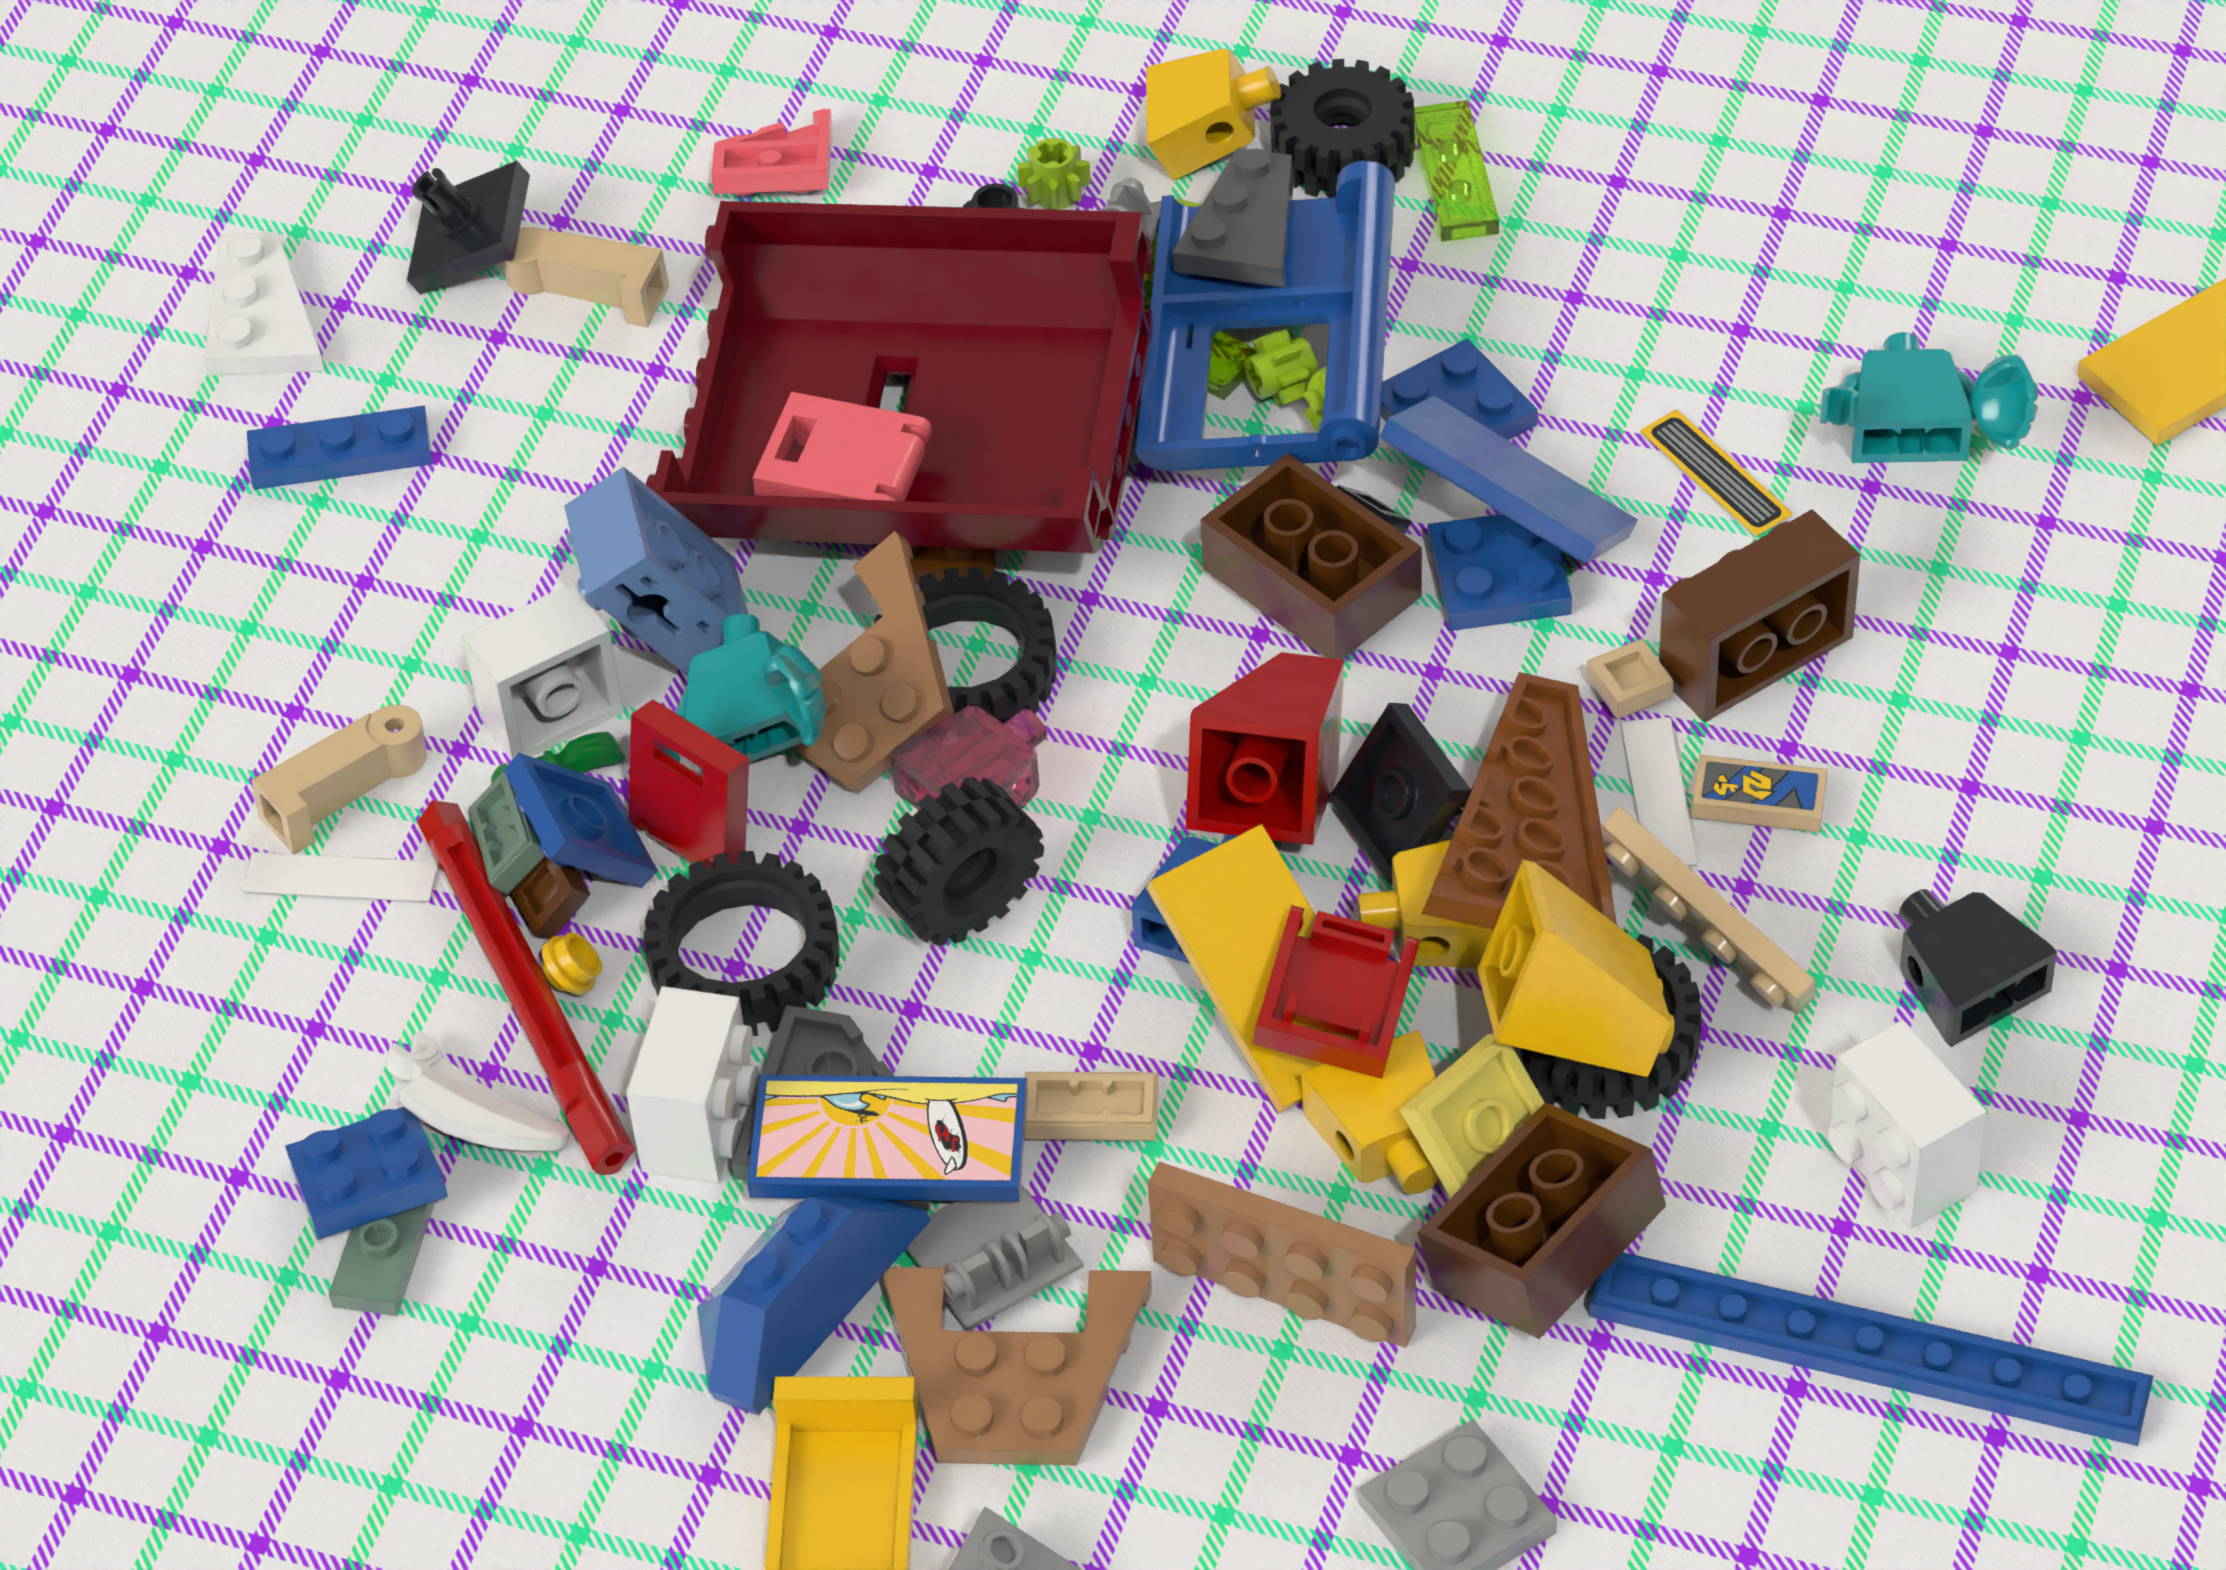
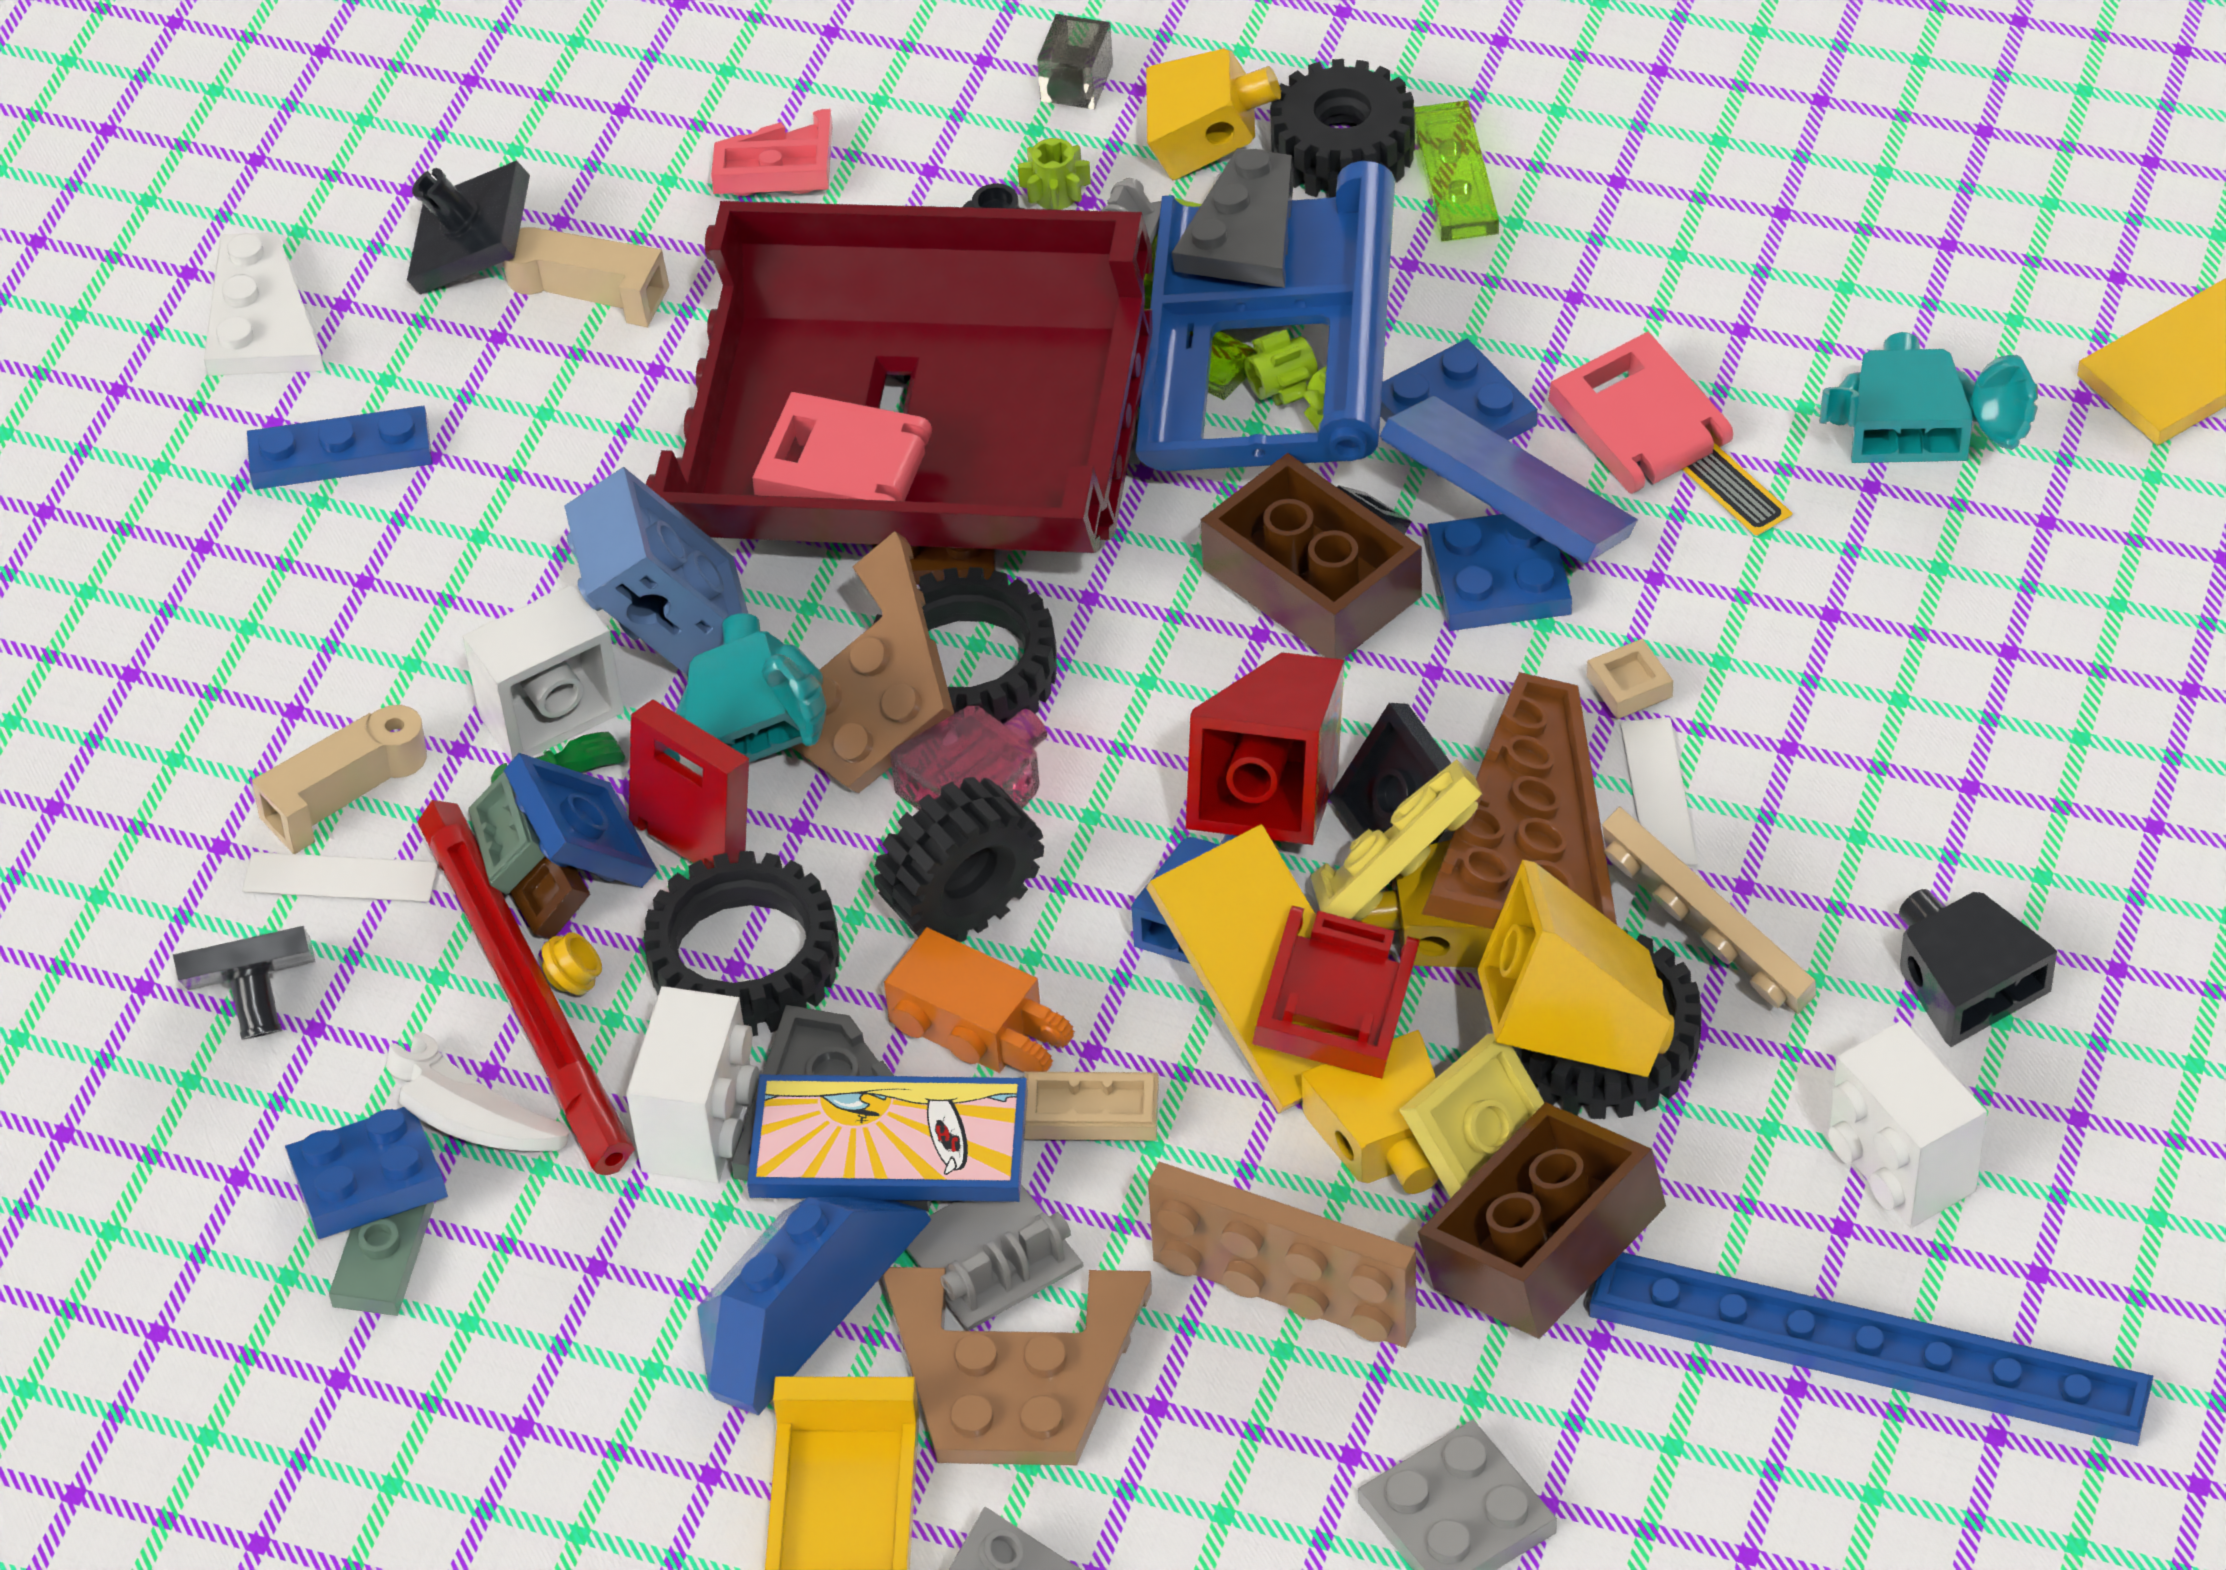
(247, 969): none -> tile
(973, 1005): none -> orange hinge
(1075, 61): none -> clear smoke brick
(1379, 856): none -> light yellow wing
(1645, 417): none -> coral container
(1758, 614): reddish brown brick -> none
(1759, 793): tile -> none

